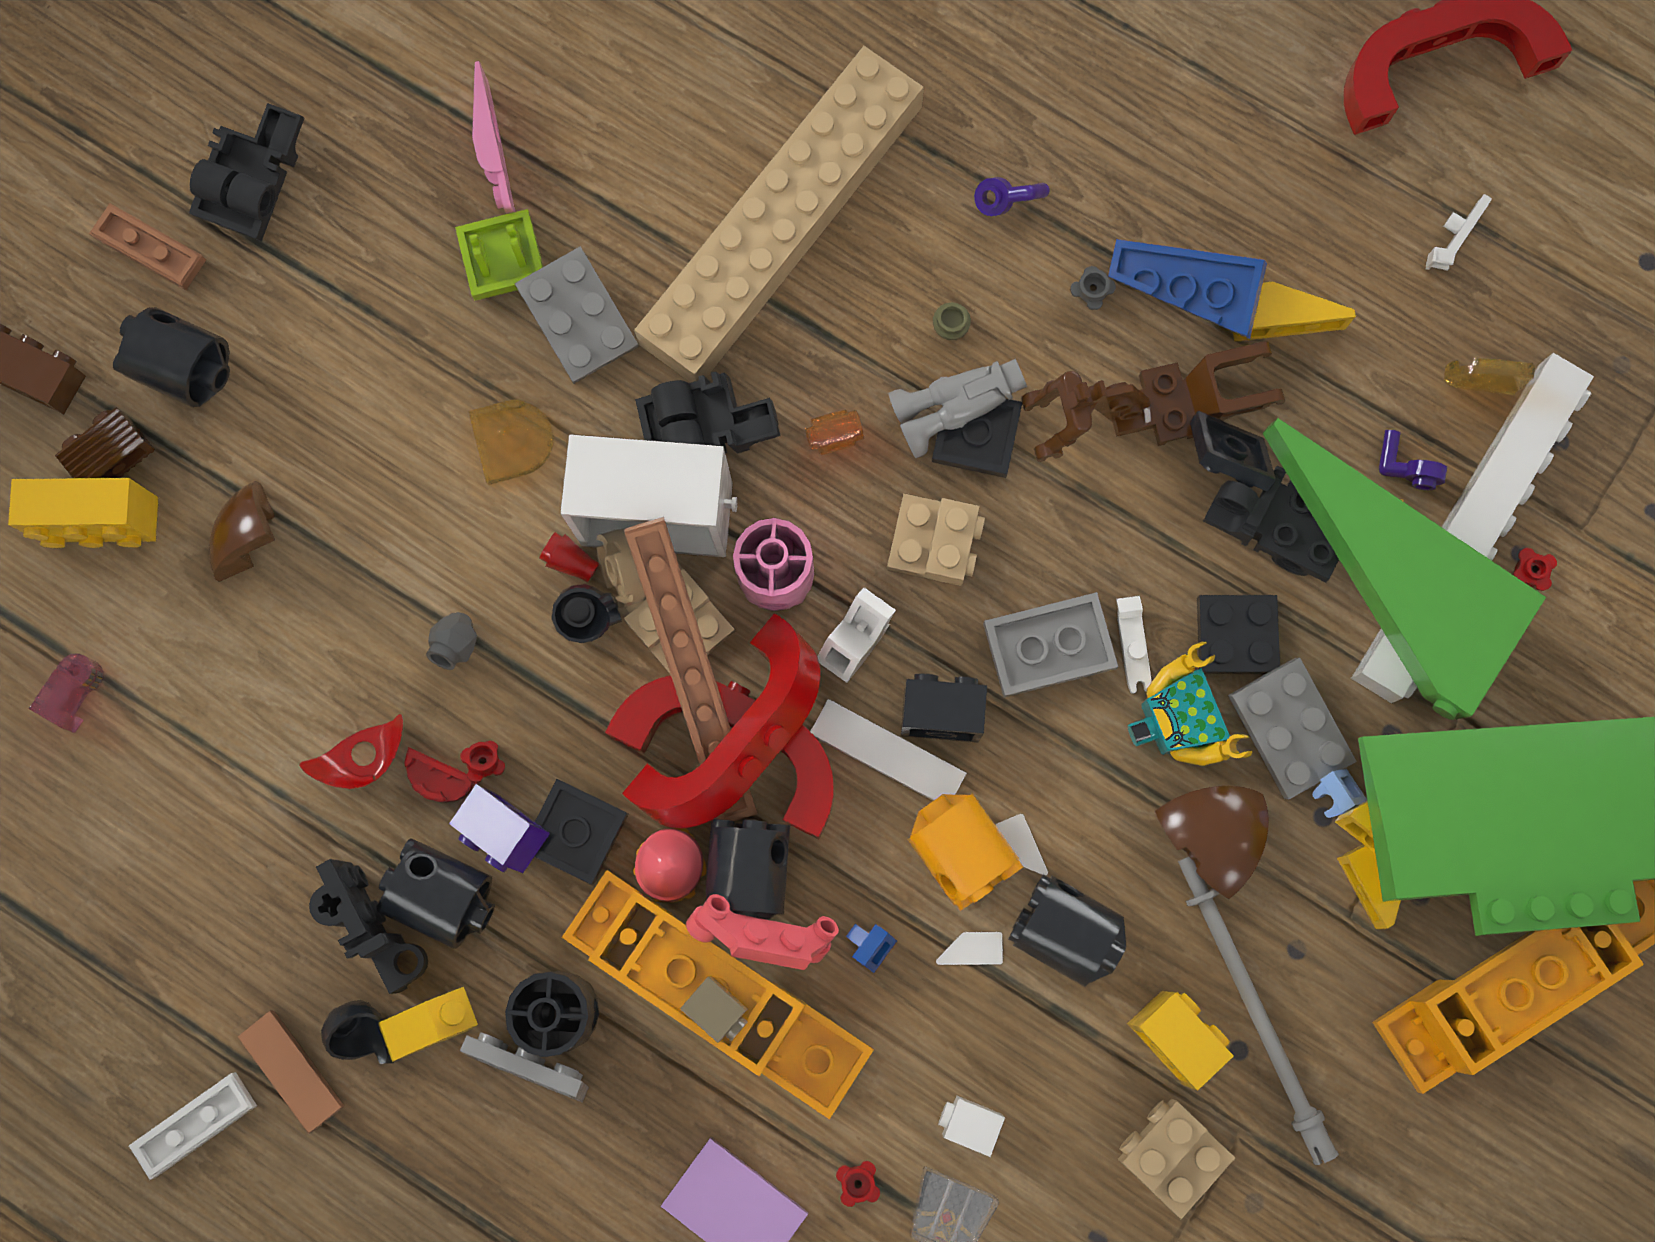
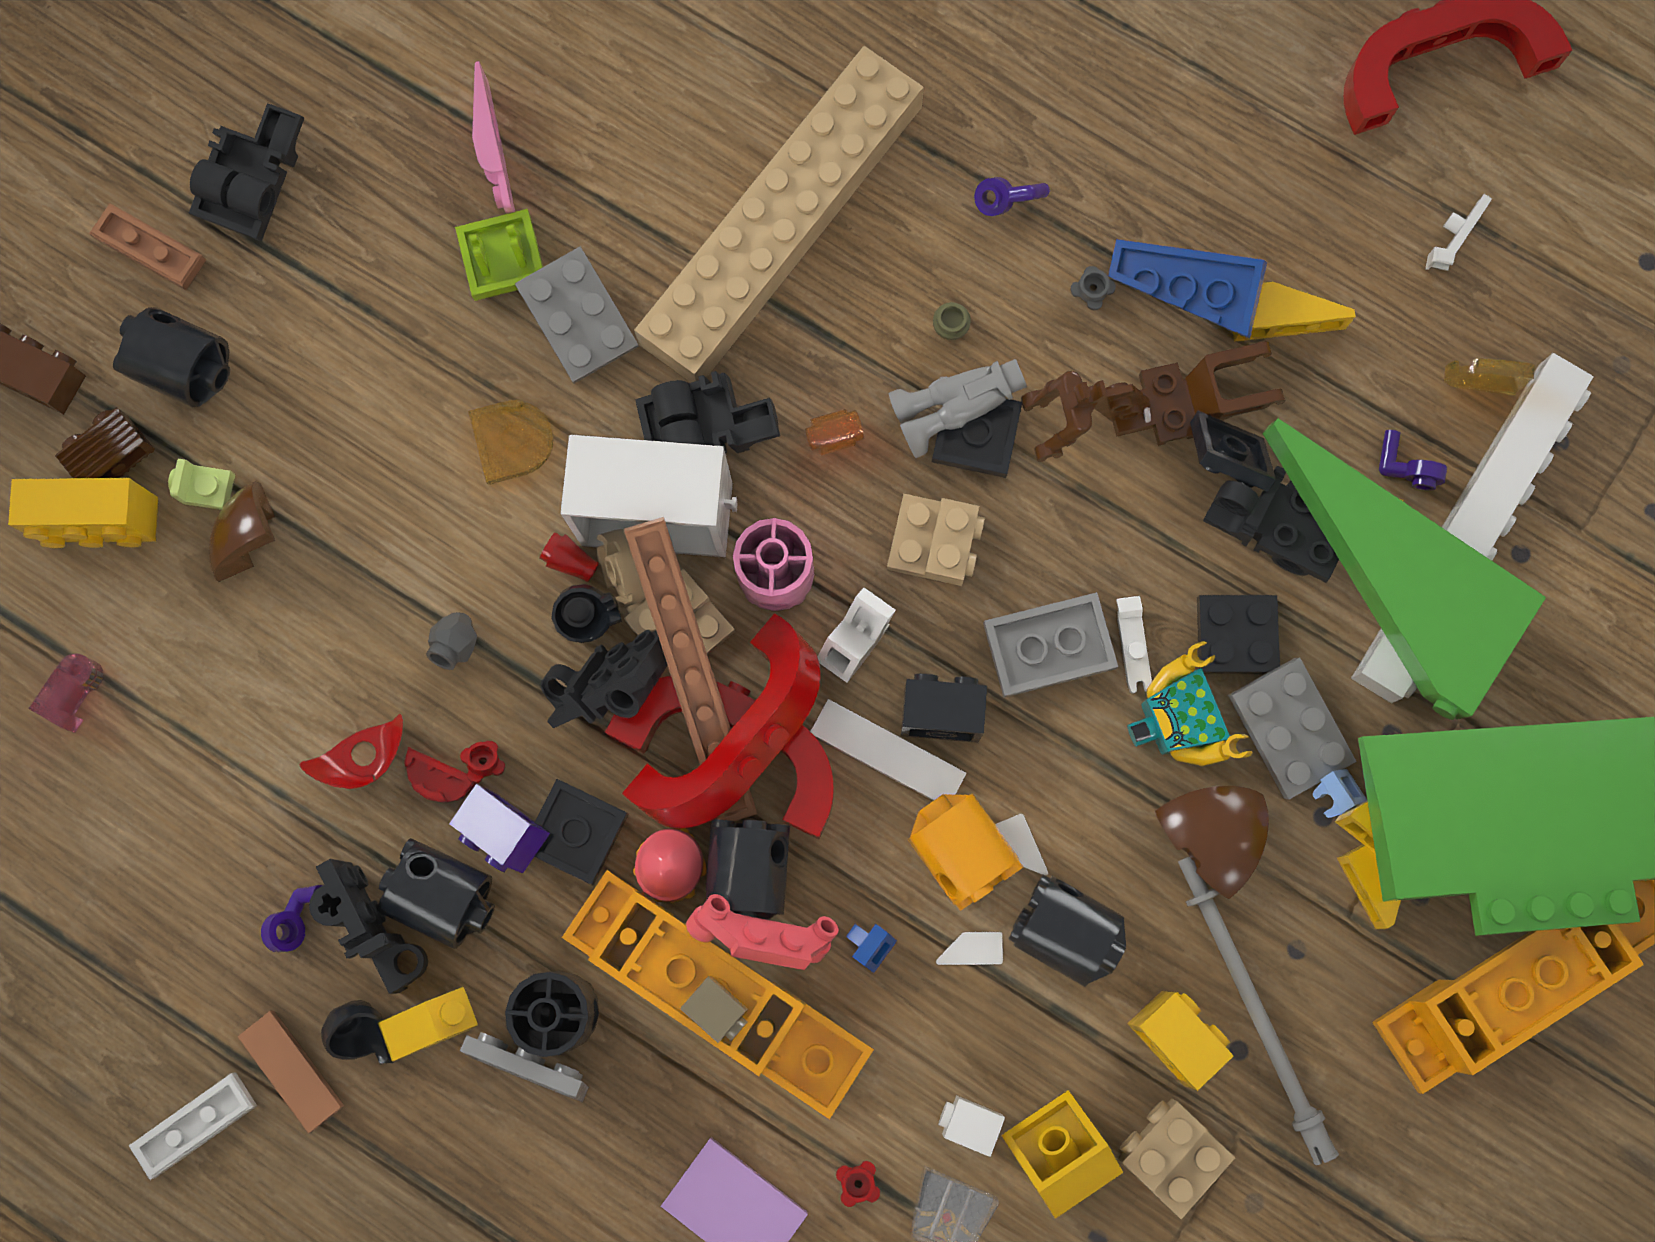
(200, 485): none -> yellowish green bracket
(289, 921): none -> dark purple plate
(608, 681): none -> black plate
(1062, 1154): none -> yellow slope
(1545, 564): red plate -> none

